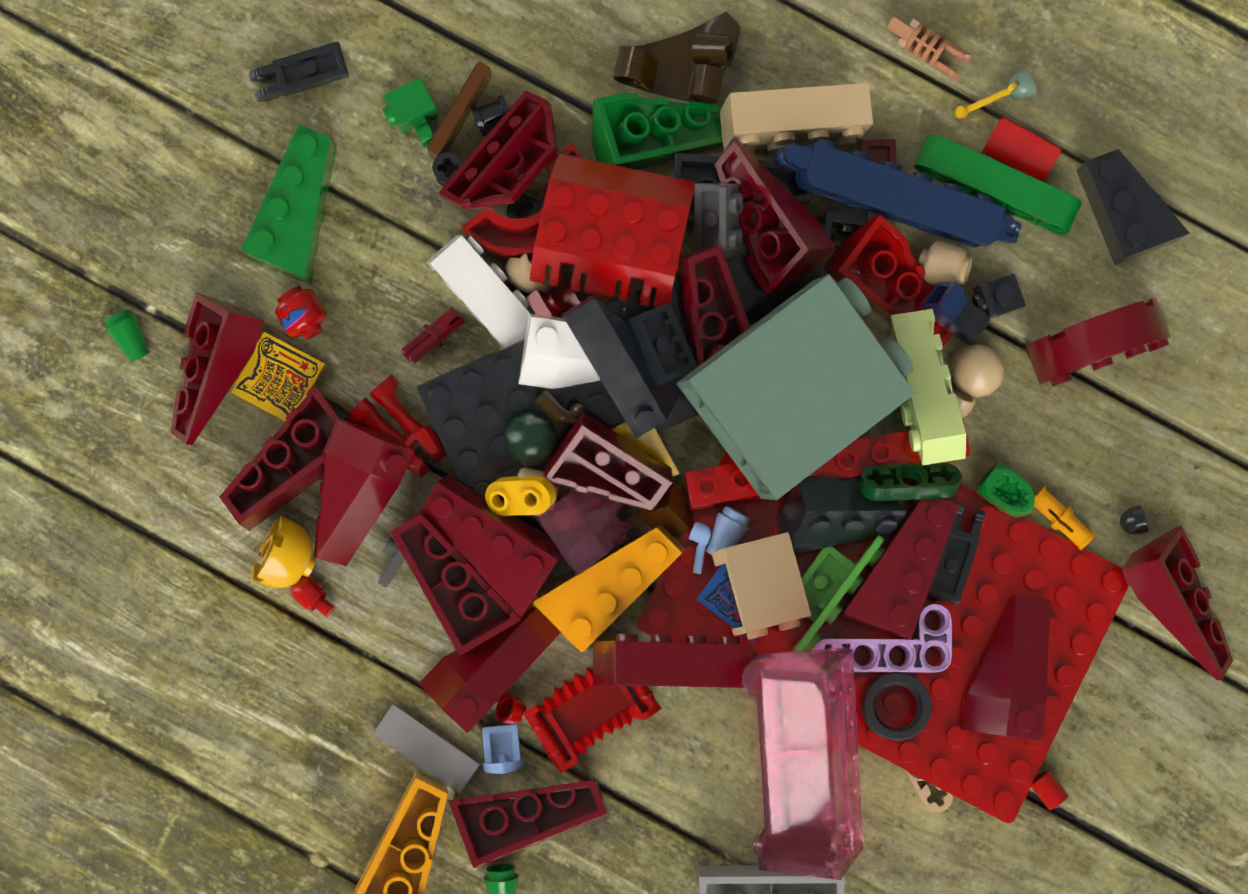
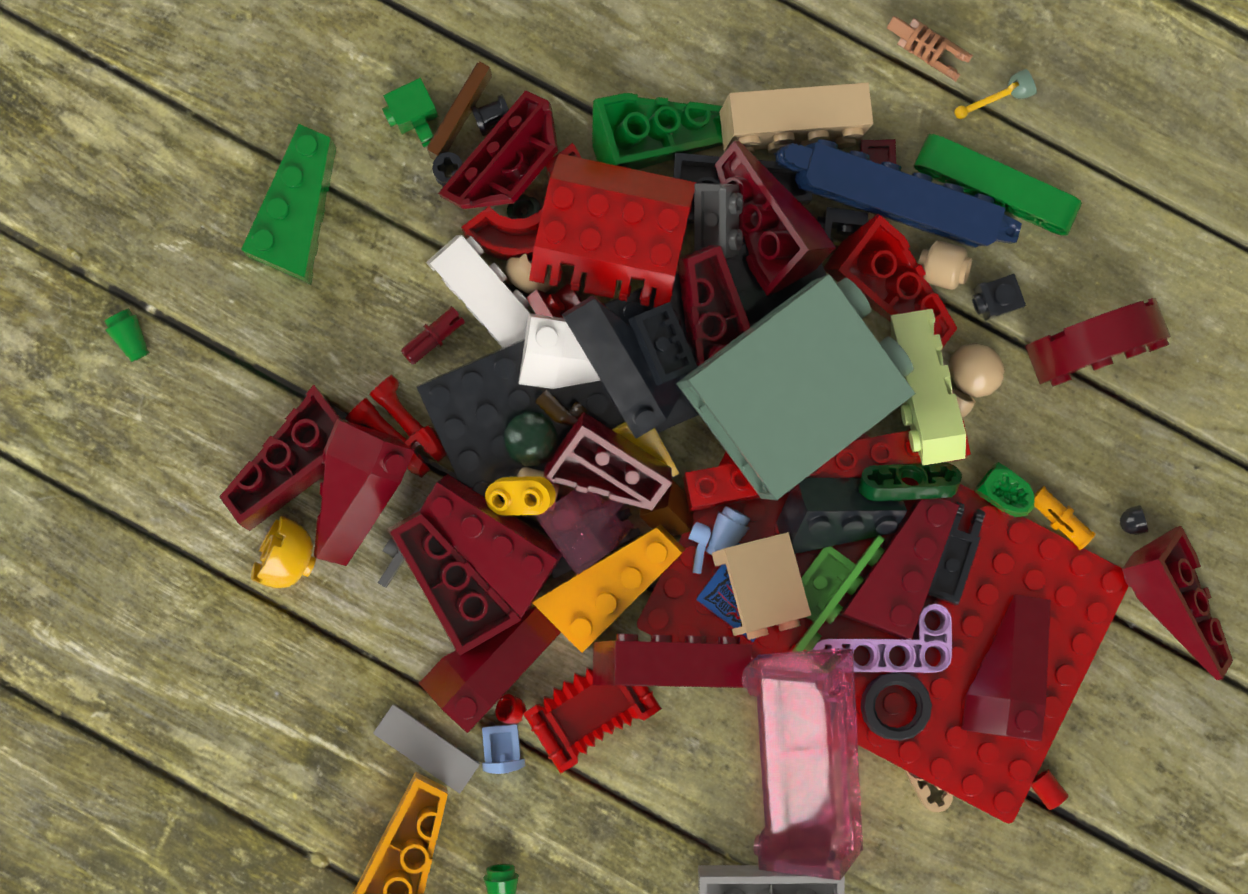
(218, 351): dark red wedge -> none
(277, 377): tile -> none
(300, 313): red head -> none
(301, 71): black hinge -> none
(311, 596): red cylinder -> none
(519, 819): dark red wedge -> none
(683, 65): dark brown panel -> none
(956, 312): leg -> none
(1021, 149): red slope -> none
(1127, 208): black wedge -> none

